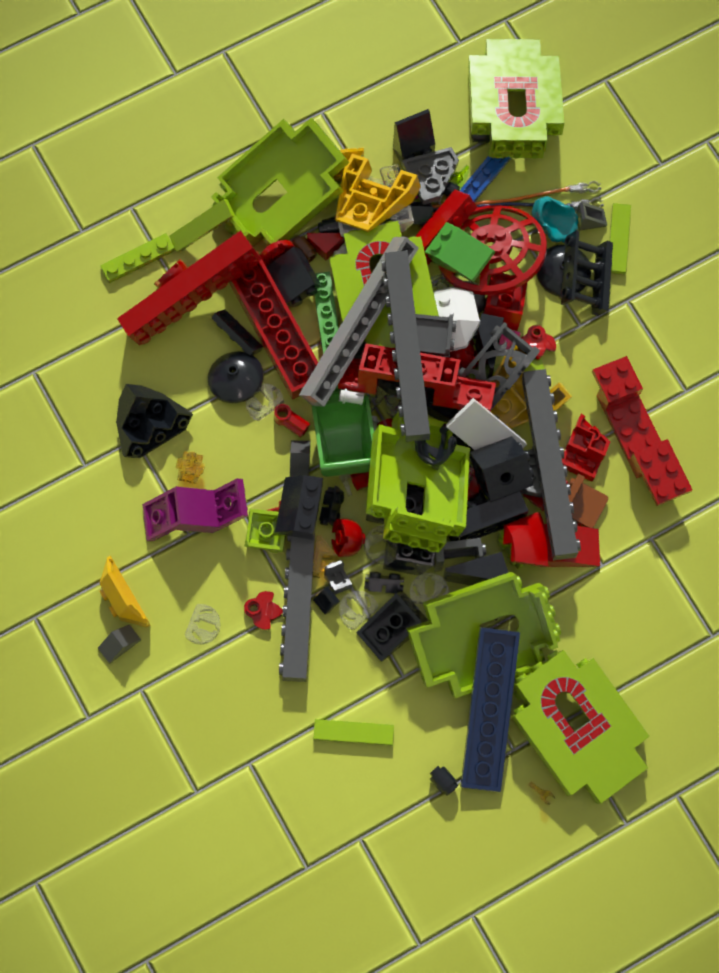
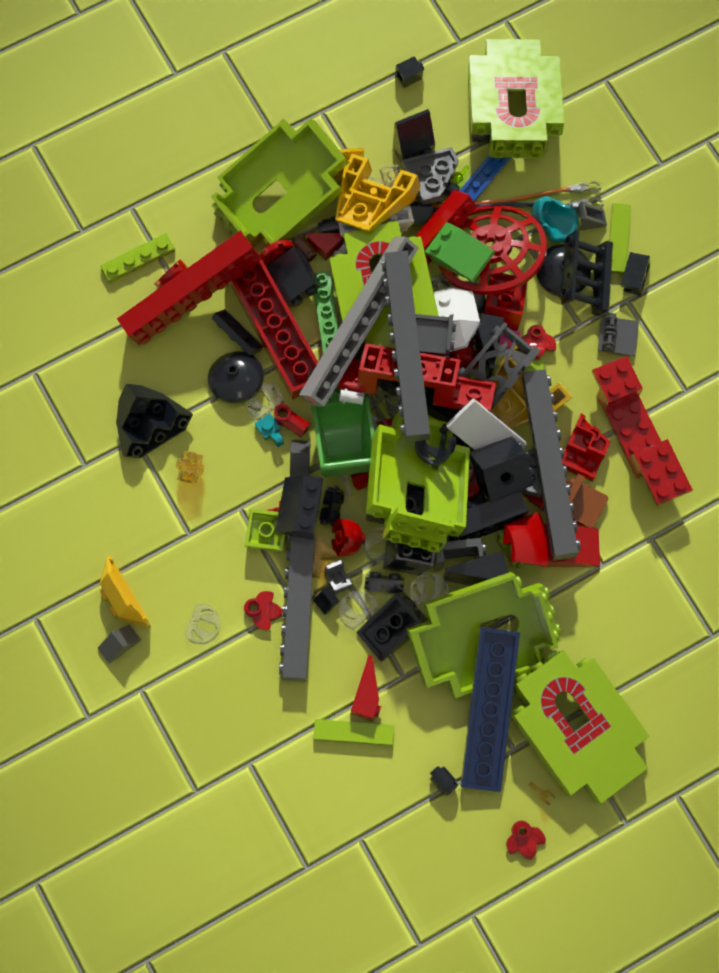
(195, 509): magenta bracket -> none
(202, 225): lime tile -> none
(269, 429): none -> teal plate
(367, 696): none -> red slope
(409, 71): none -> black brick
(527, 842): none -> red plate
(618, 335): none -> dark grey hinge
(635, 273): none -> black hinge

